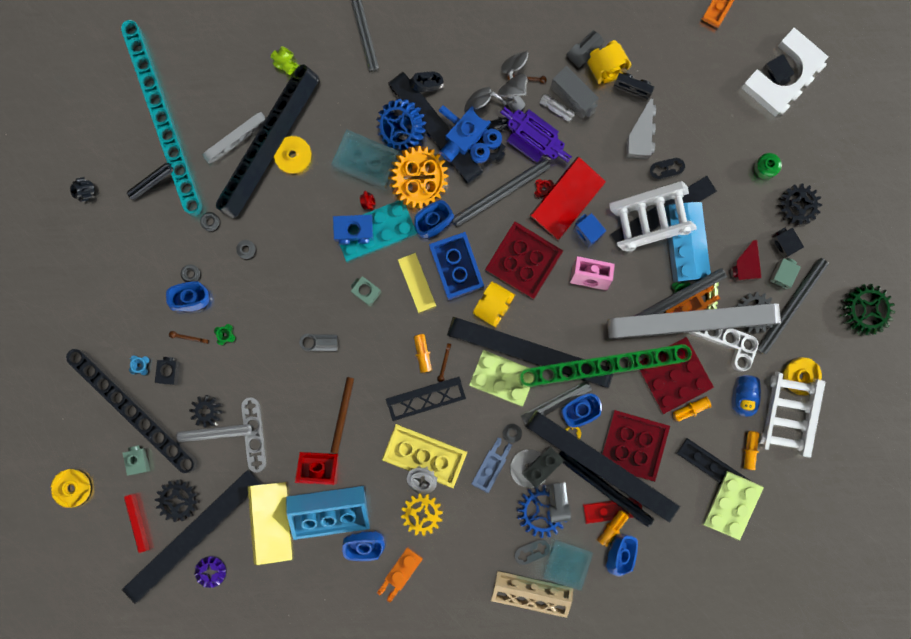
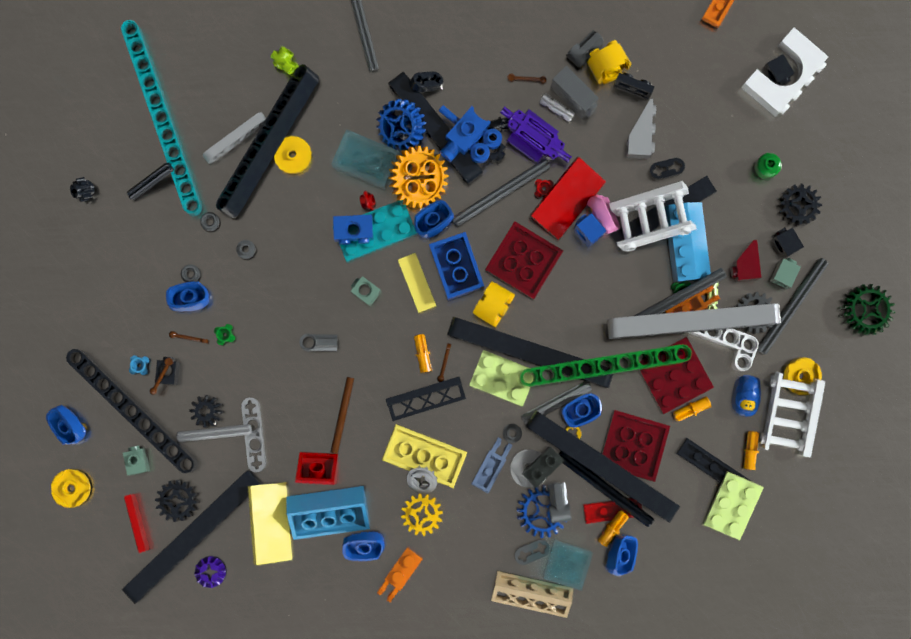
(65, 425): none -> blue piece
(168, 362): none -> reddish brown hinge
(511, 90): light grey plant -> none
(592, 273): bright pink brick -> none
(601, 210): none -> bright pink piece

